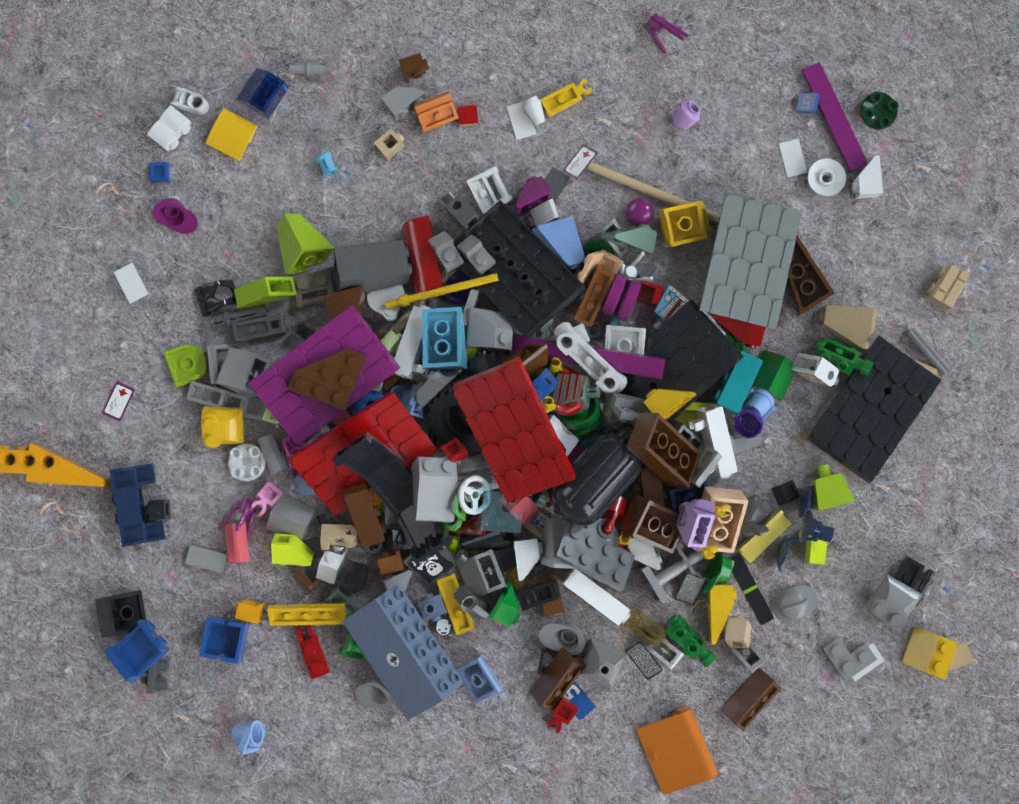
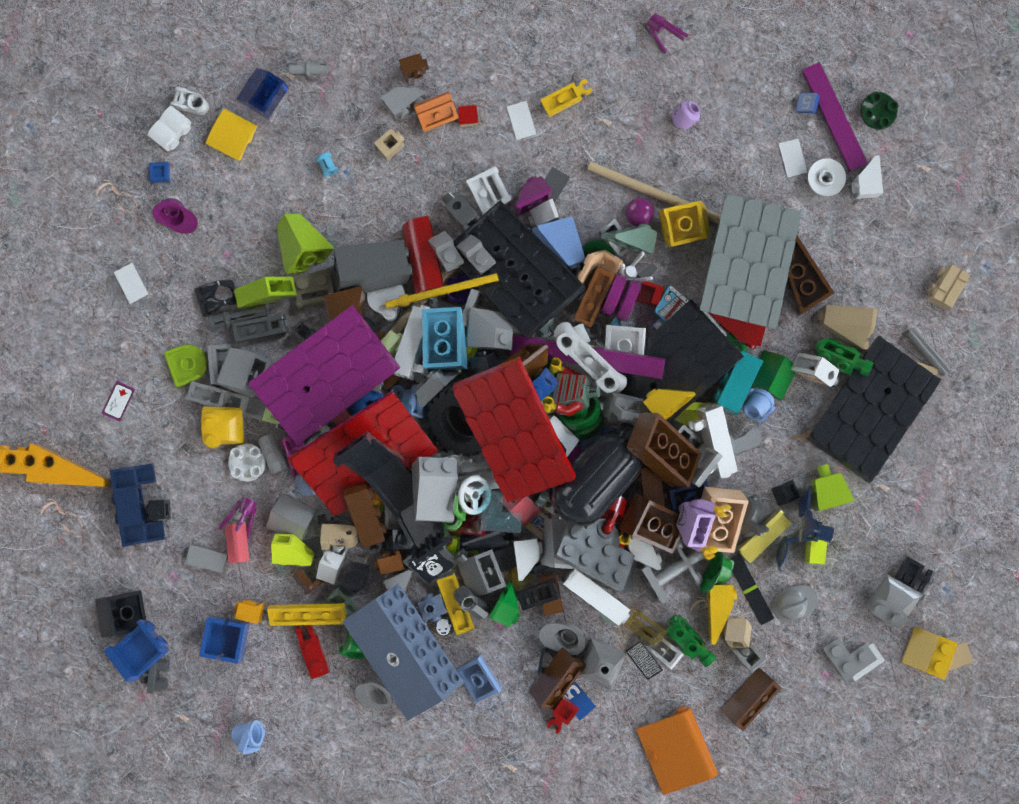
(267, 497): bright pink plate -> none
(330, 378): reddish brown plate -> none
(454, 450): red slope -> none
(534, 110): white cone -> none
(580, 161): white sticker -> none
(690, 588): sticker -> none
(748, 423): dark purple hair -> none

